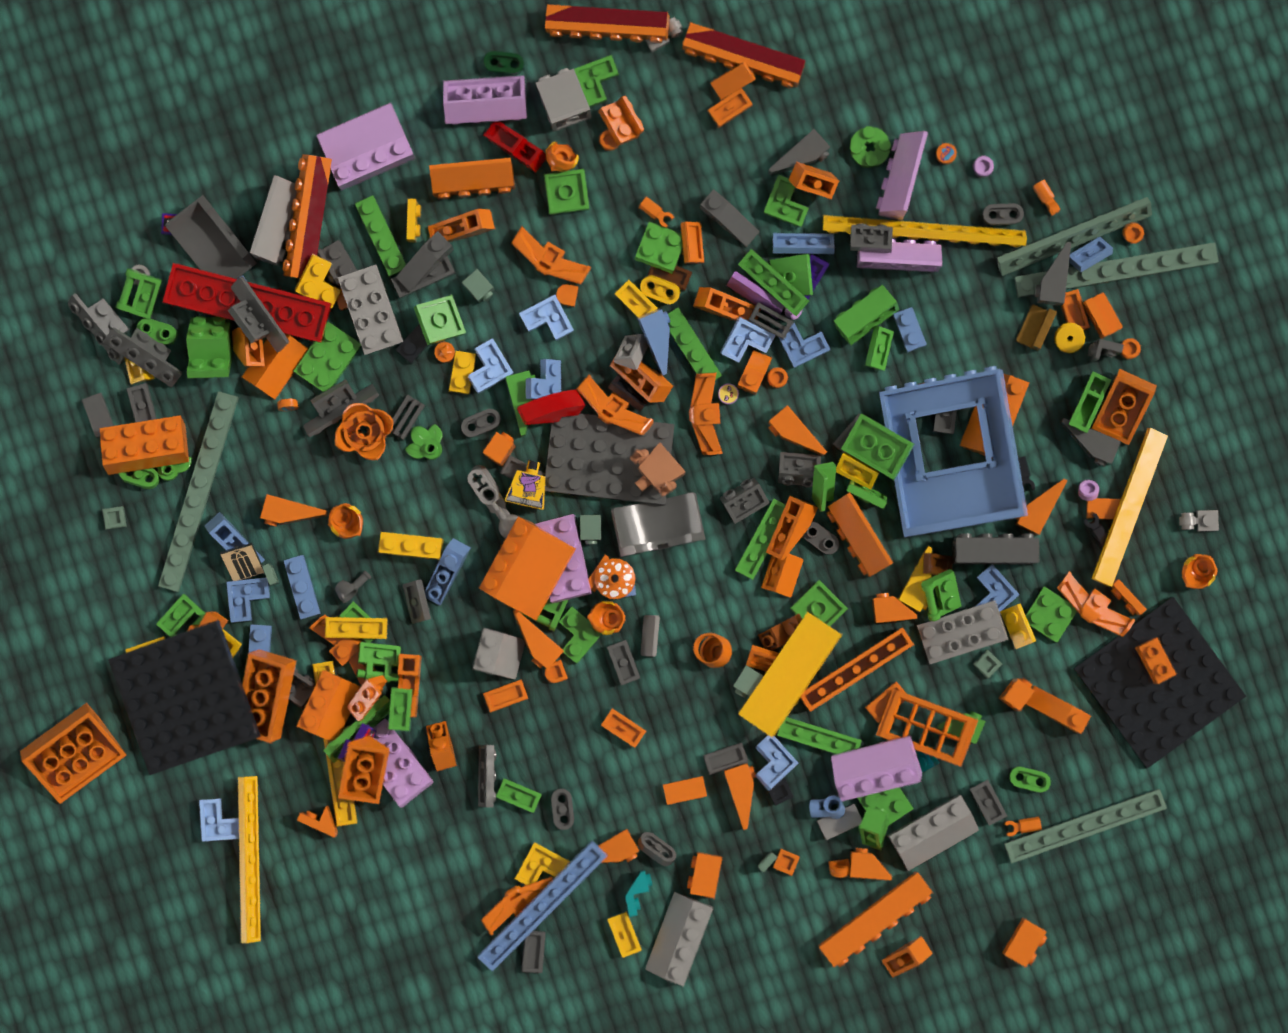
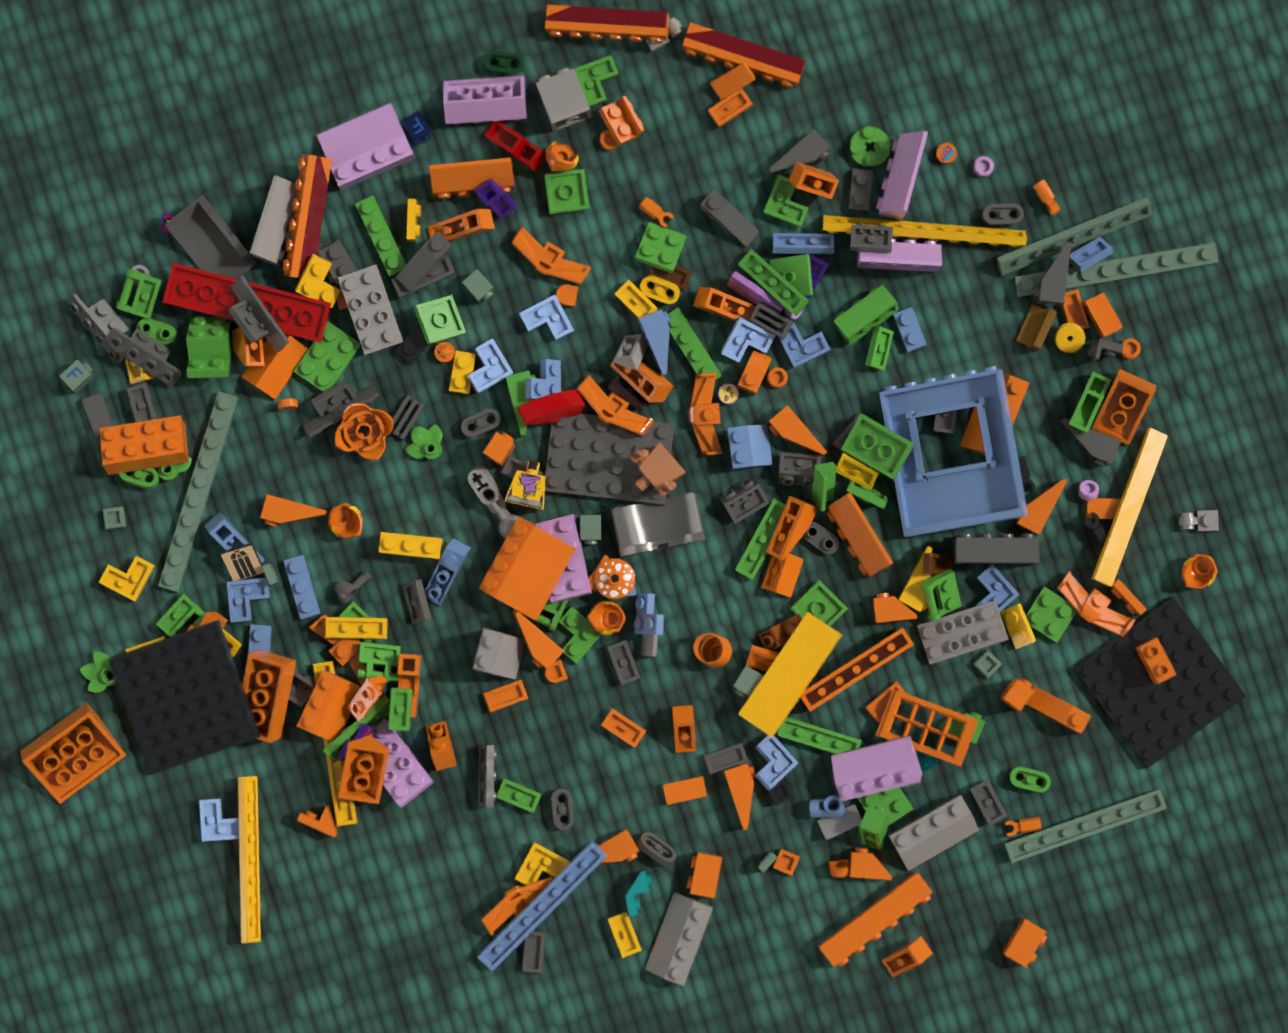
(77, 375): none -> sand green brick
(97, 673): none -> bright green plate
(129, 583): none -> yellow plate
(417, 128): none -> clear blue brick
(496, 197): none -> dark purple slope
(646, 621): none -> medium blue plate
(684, 729): none -> orange slope
(692, 242): orange tile -> none
(749, 446): none -> medium blue slope
(860, 190): none -> dark grey plate
(1133, 232): orange tile -> none

